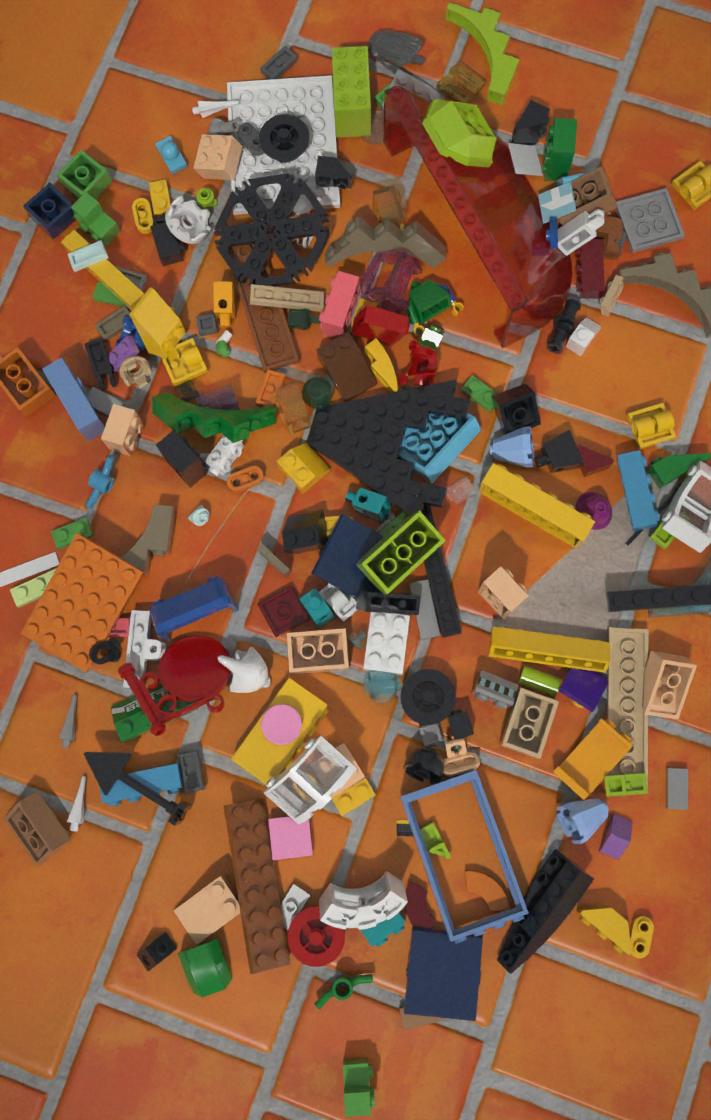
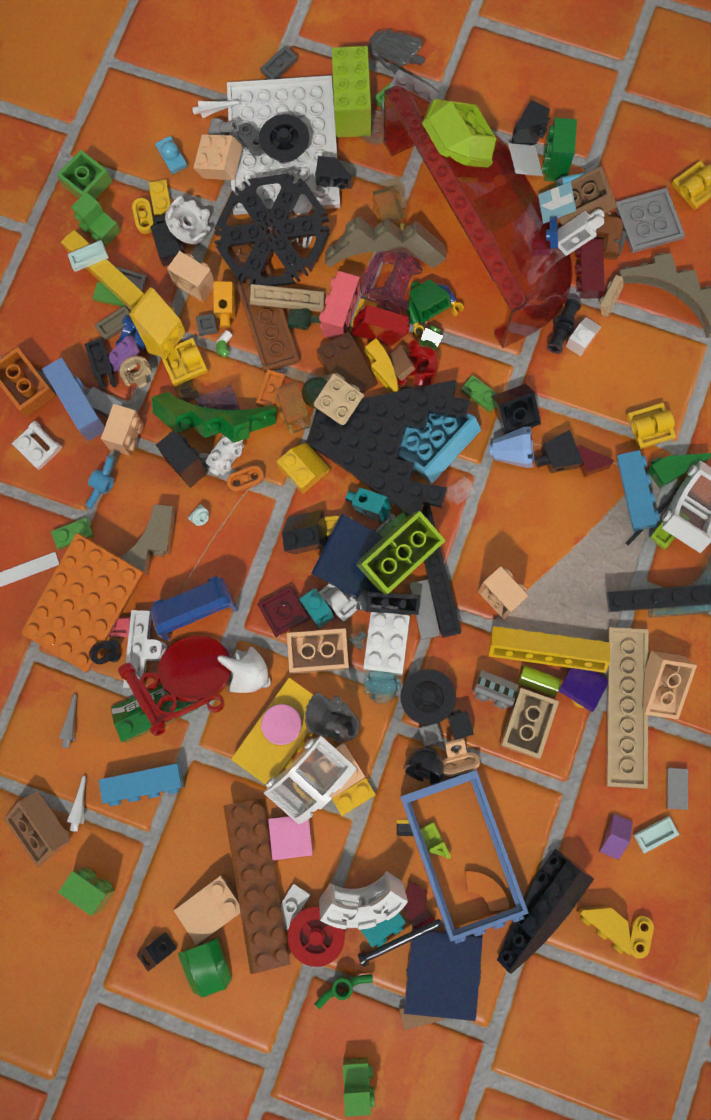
(31, 590): yellowish green plate -> none
(32, 449): none -> white plate
(50, 210): dark blue brick -> none
(87, 890): none -> bright green brick
(109, 768): black piece -> none
(191, 276): none -> light nougat brick
(191, 771): dark grey plate -> none
(206, 199): lime brick -> none
(273, 560): dark tan tile -> none
(331, 718): none -> dark grey hair
(338, 398): none -> tan bracket
(364, 958): none -> black bar
(401, 362): none -> medium nougat tile
(461, 83): clear yellow slope -> none
(494, 44): lime arch -> none
(536, 506): yellow brick -> none
(582, 818): light blue cone -> none
(593, 758): light orange panel -> none
(597, 507): magenta hat -> none
(626, 784): lime slope -> none
(656, 834): none -> light aqua tile

